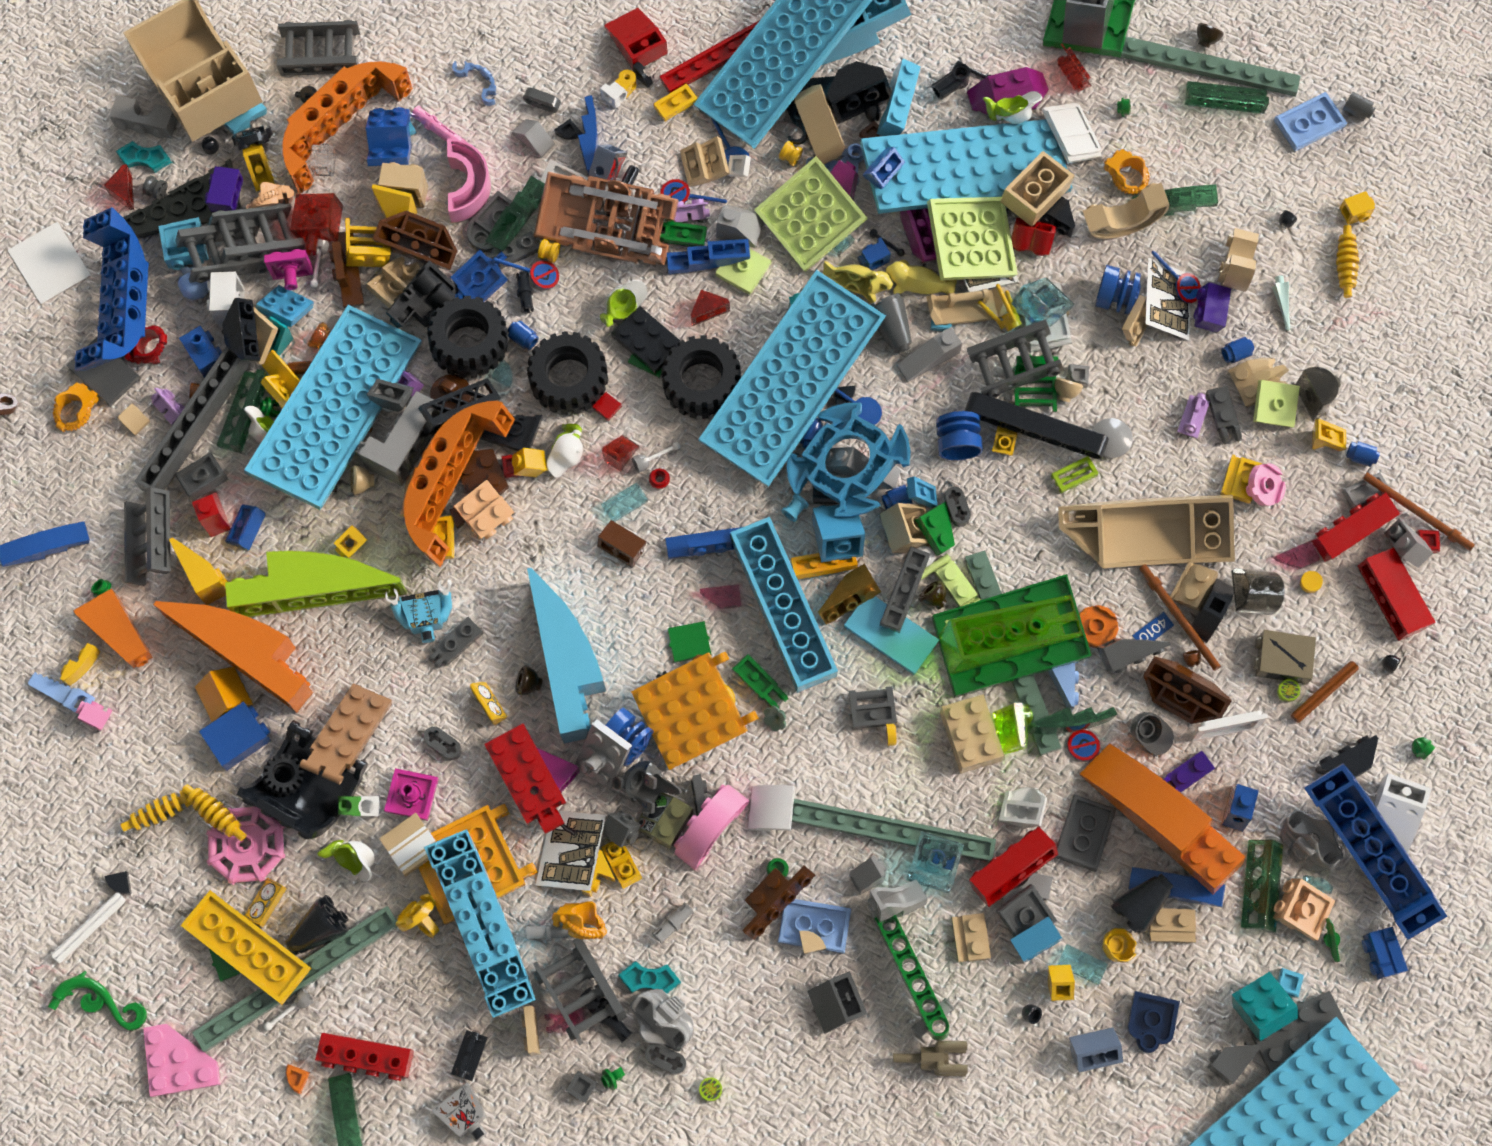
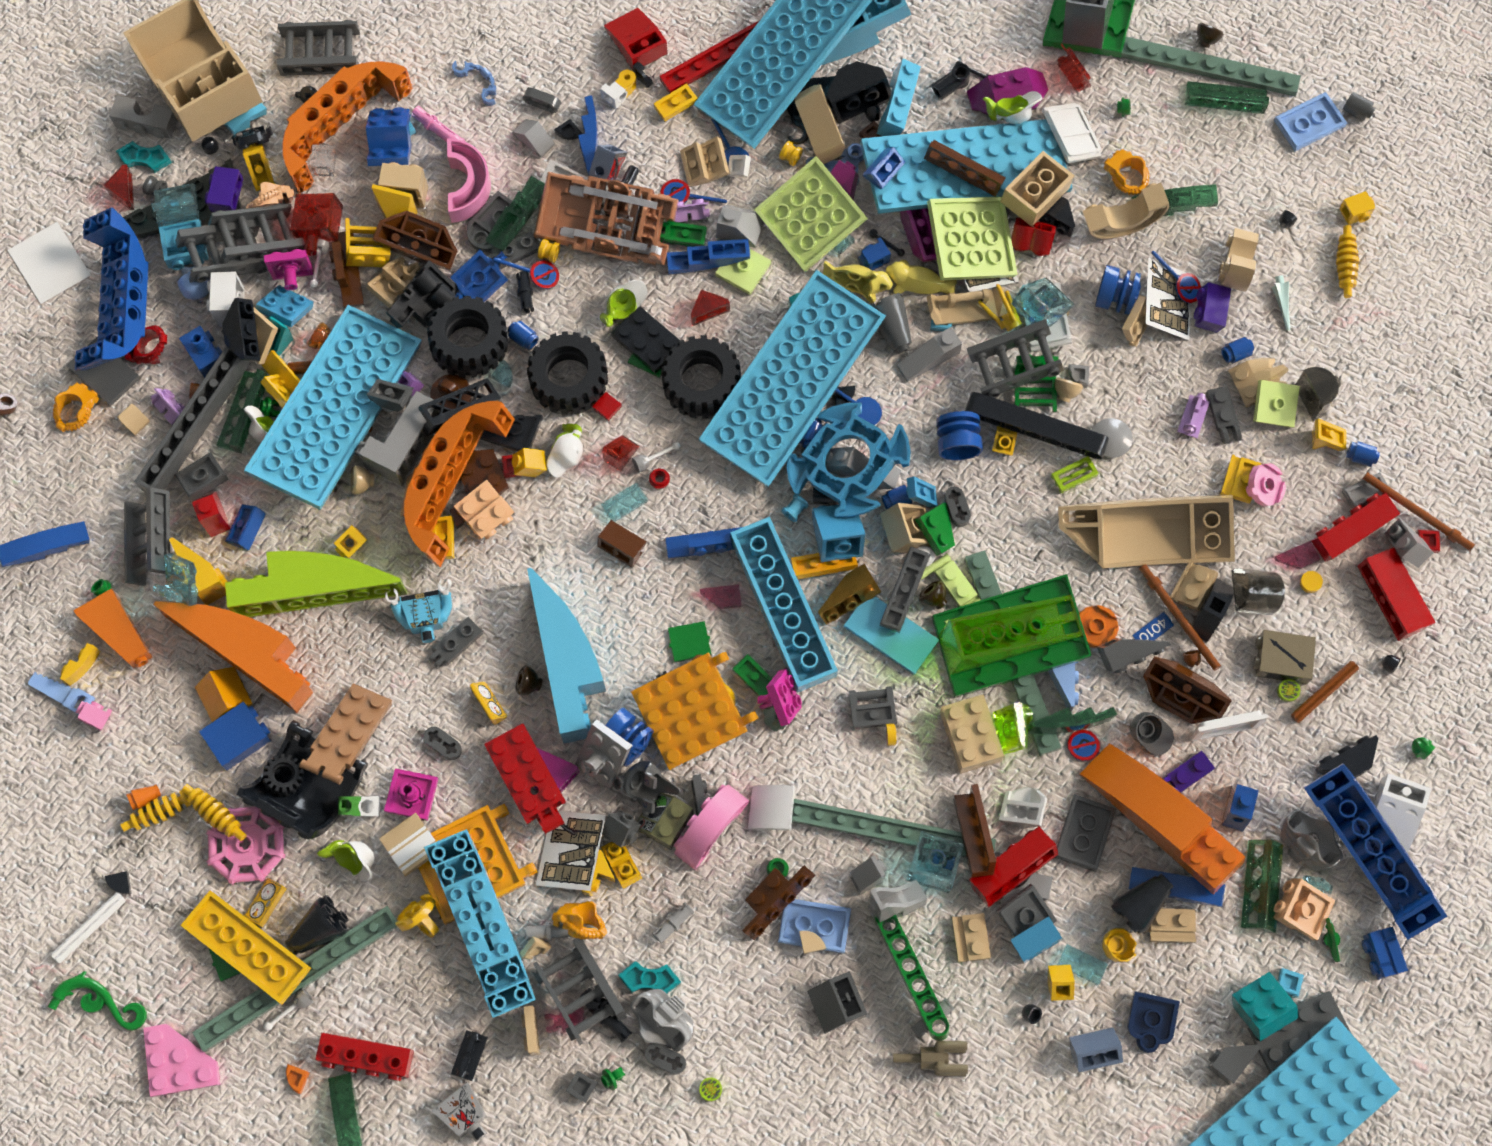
(142, 796): none -> orange cone
(176, 205): none -> clear light blue plate
(179, 581): none -> clear light blue plate
(534, 947): none -> tan tile
(782, 696): none -> dark pink plate
(964, 168): none -> reddish brown fence
(975, 833): none -> reddish brown fence

